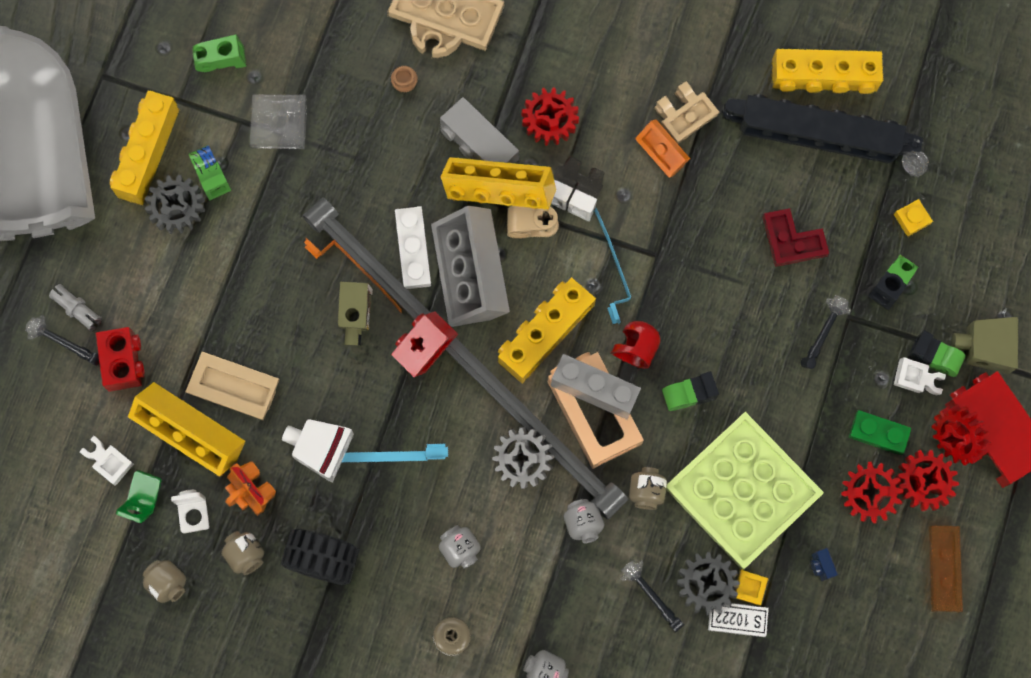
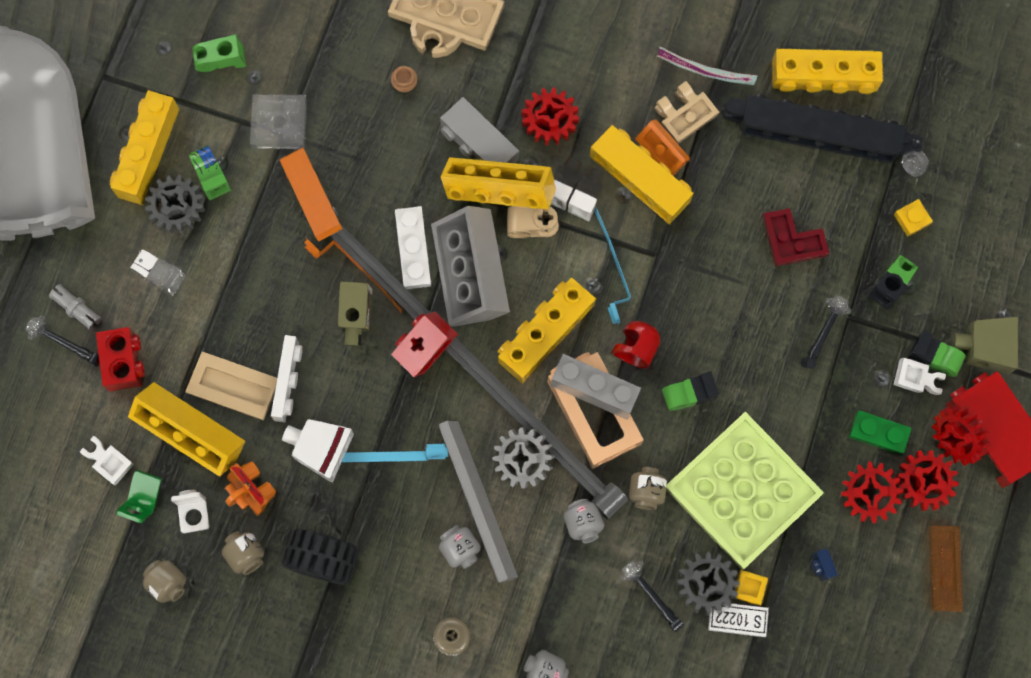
(157, 272): none -> clear leg
(286, 379): none -> white plate
(311, 194): none -> orange tile
(478, 501): none -> light grey tile
(641, 174): none -> yellow brick
(705, 70): none -> sticker

